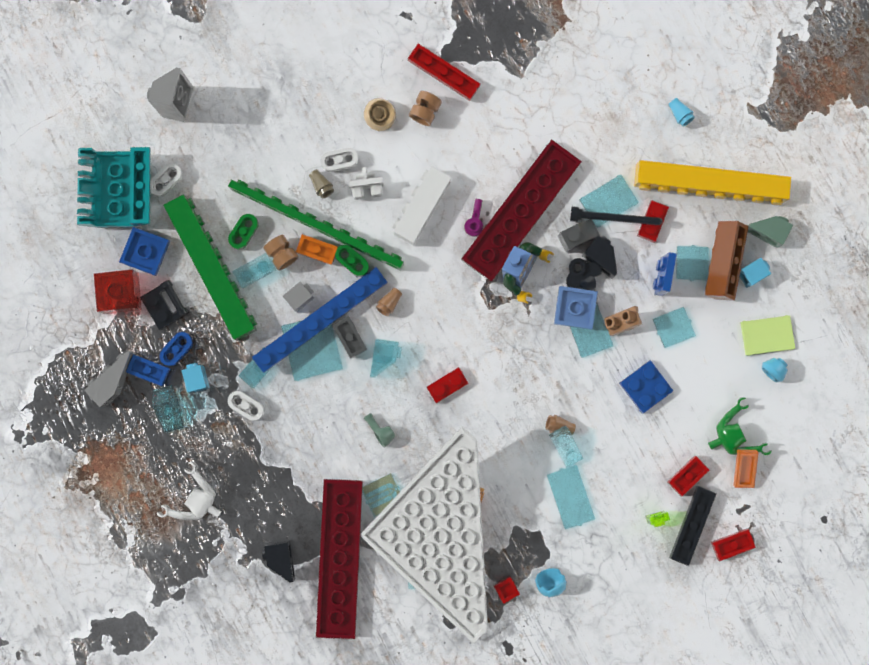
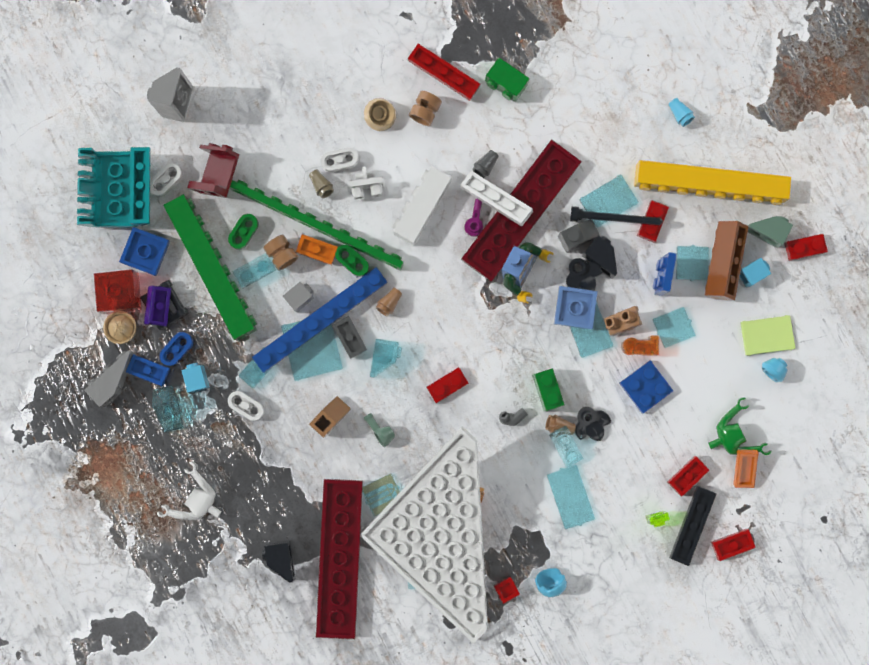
(119, 327): none -> tan hat
(157, 306): none -> dark purple slope
(218, 171): none -> dark red panel
(330, 416): none -> medium nougat slope
(485, 164): none -> dark grey cone
(496, 198): none -> white plate
(506, 80): none -> green brick
(512, 419): none -> dark grey arm
(548, 389): none -> green brick
(593, 426): none -> black plate
(641, 347): none -> clear orange leg
(806, 247): none -> red plate

